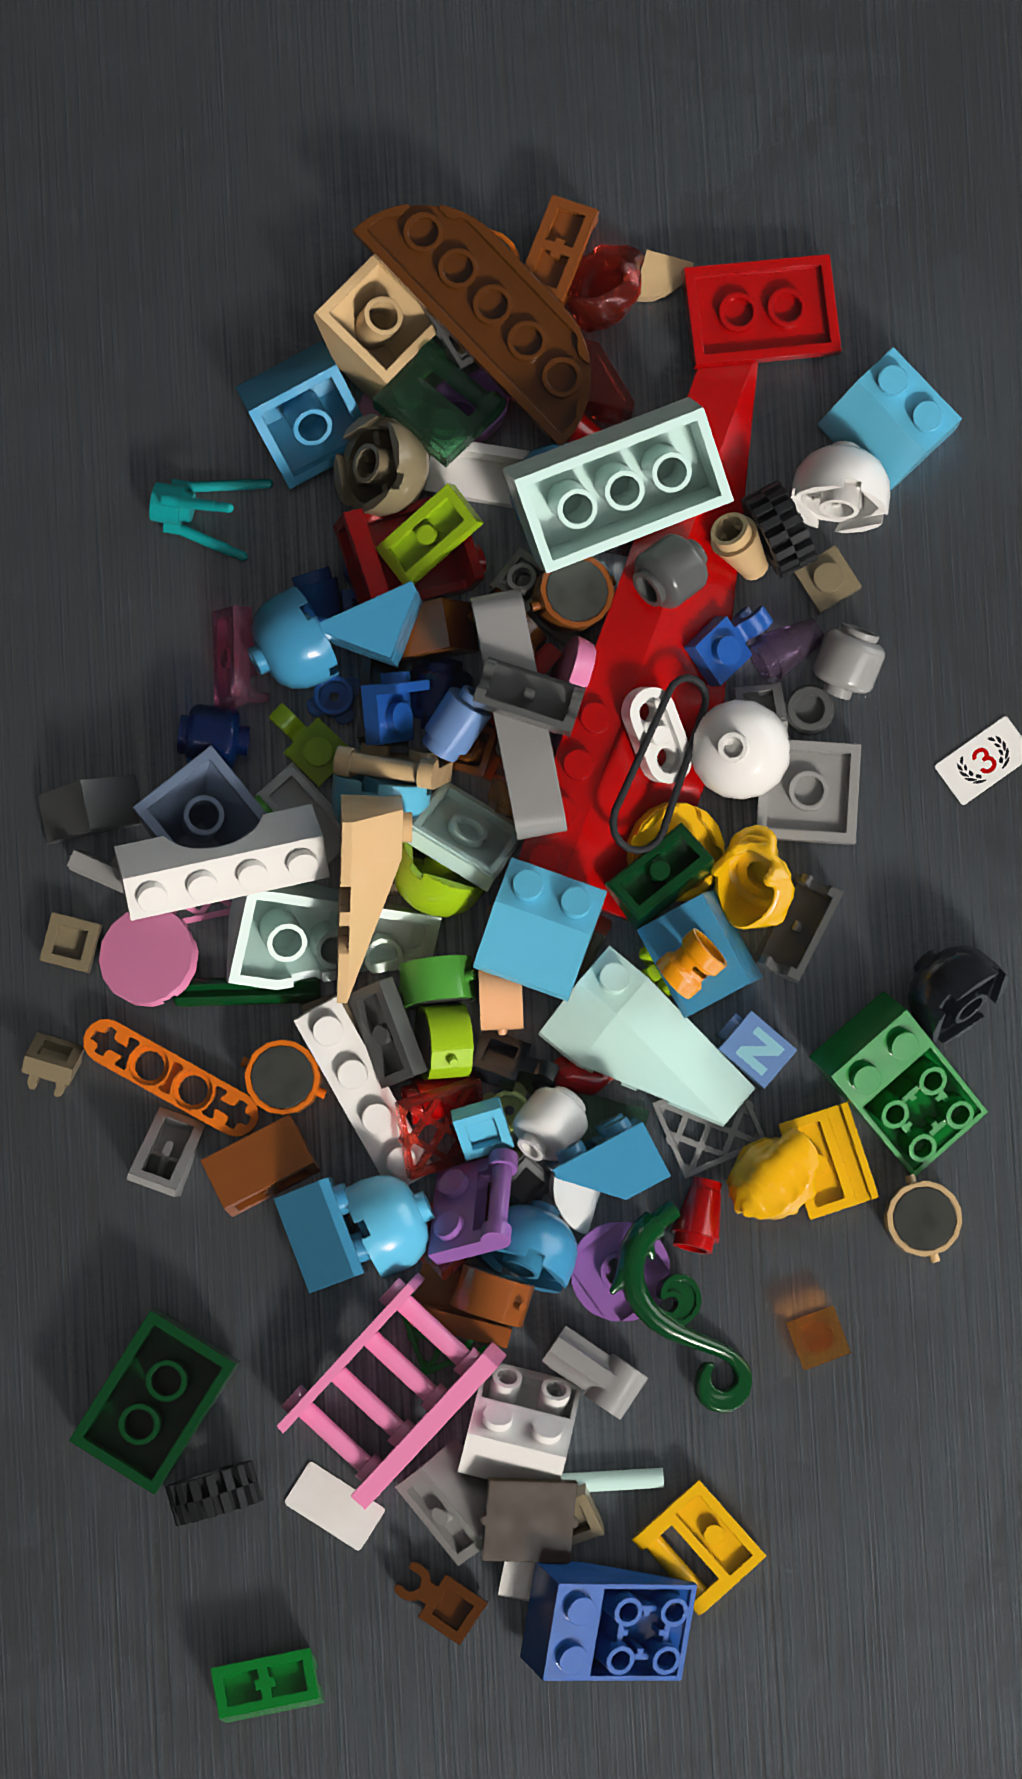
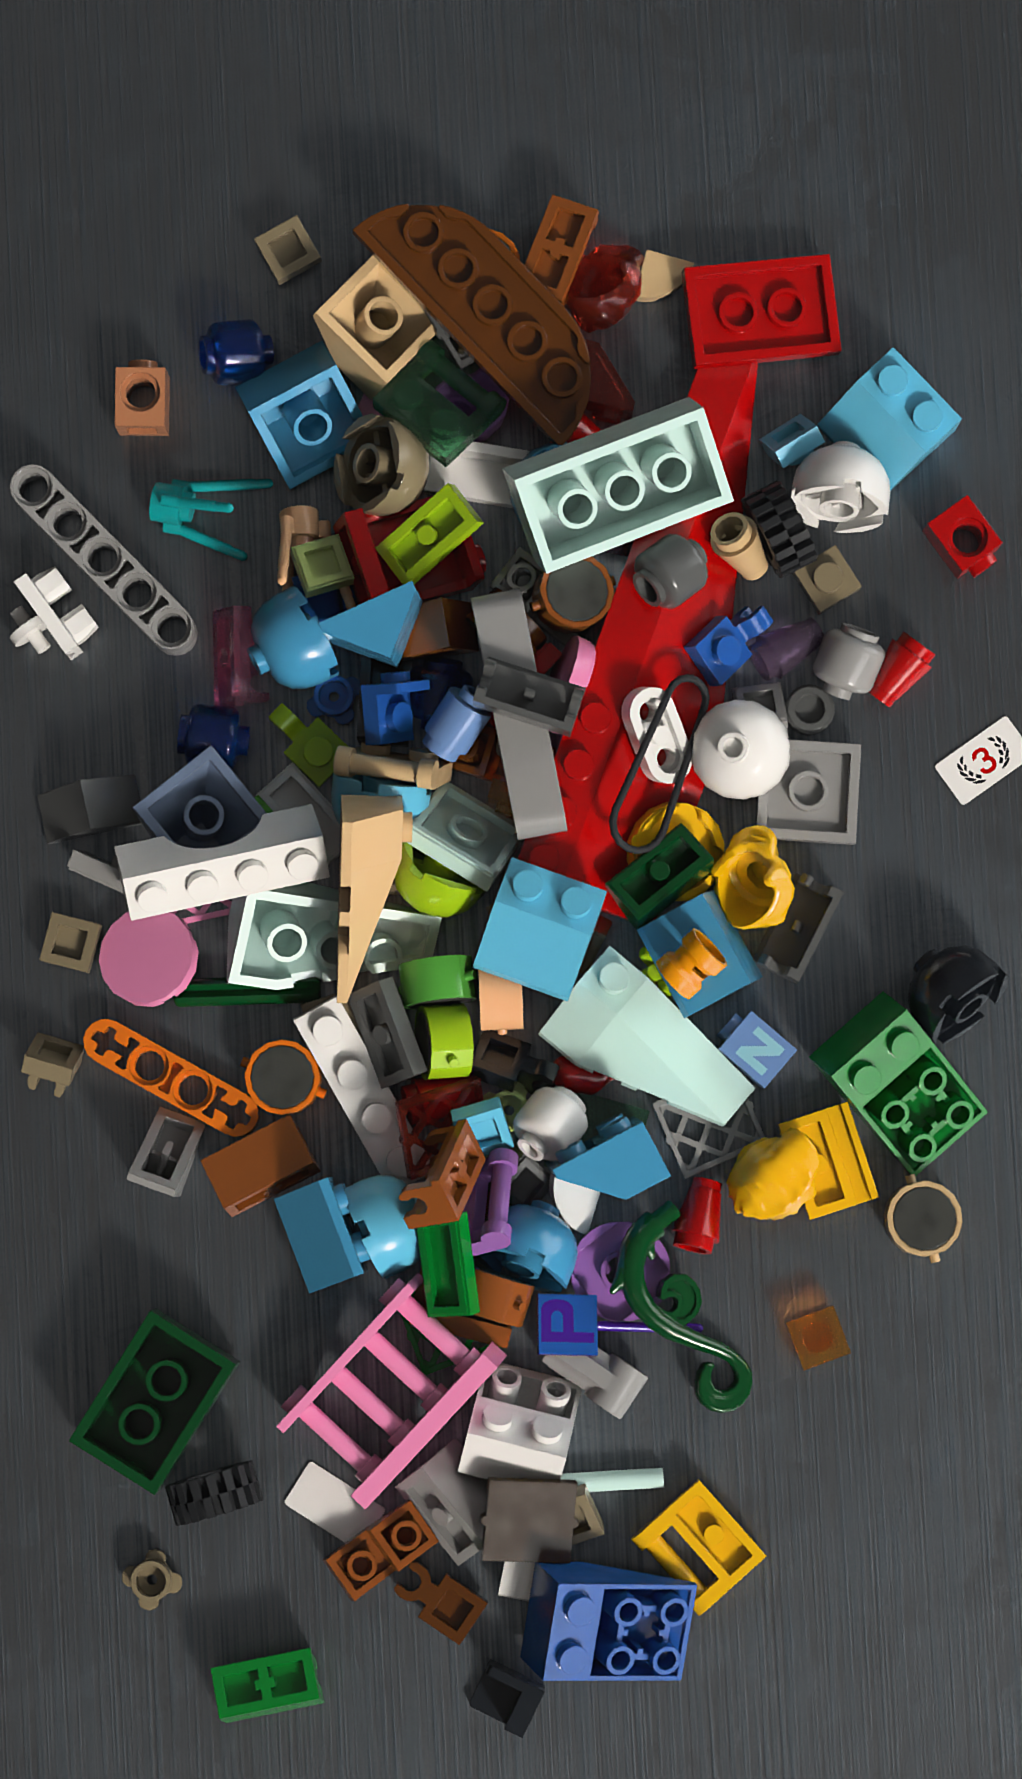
(41, 594): none -> white hips
(92, 539): none -> light grey beam
(137, 1579): none -> dark tan plate
(147, 420): none -> nougat brick
(234, 351): none -> clear blue head
(287, 250): none -> dark tan plate
(298, 526): none -> light nougat plant
(322, 565): none -> yellowish green tile
(380, 1550): none -> dark orange slope
(448, 1269): none -> green tile
(449, 1178): none -> dark orange hinge
(507, 1697): none -> black panel
(570, 1325): none -> piece
(792, 441): none -> medium azure plate
(903, 666): none -> red cone
(963, 516): none -> red brick

